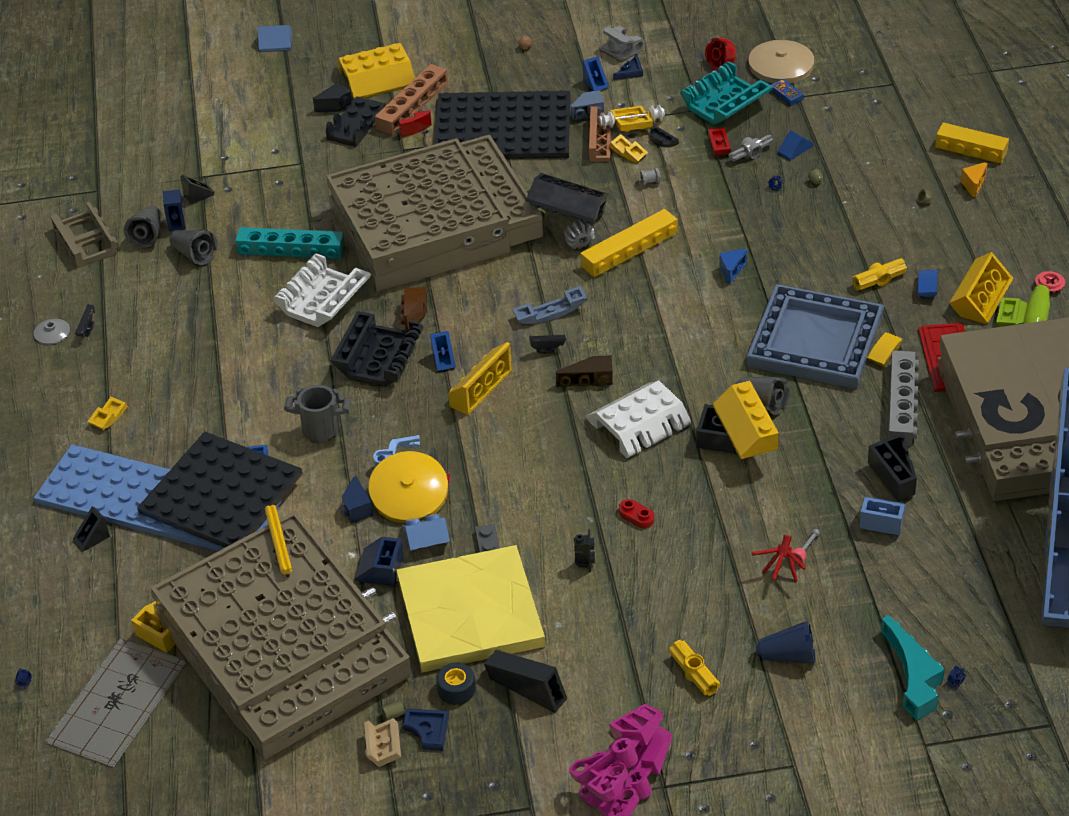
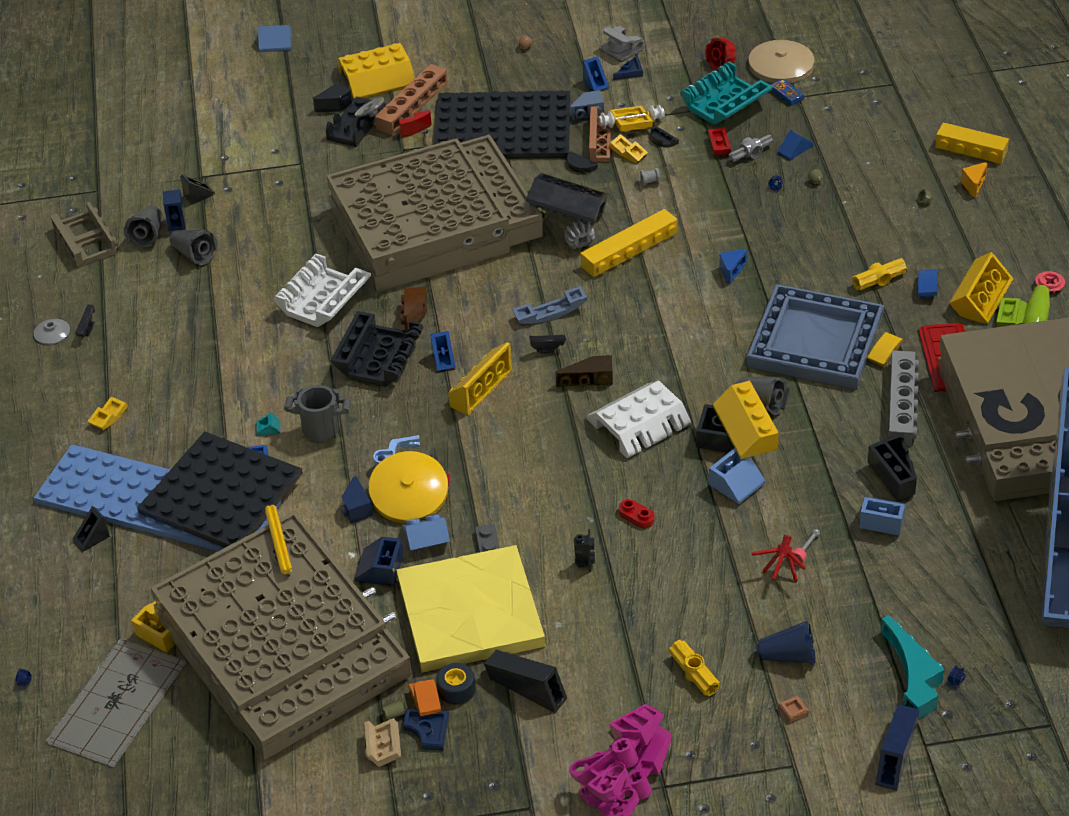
(268, 425): none -> teal slope
(290, 242): teal brick -> none
(370, 108): none -> light grey dish
(425, 697): none -> orange slope
(579, 163): none -> black tile
(735, 476): none -> medium blue slope
(793, 709): none -> nougat tile
(896, 747): none -> dark blue slope

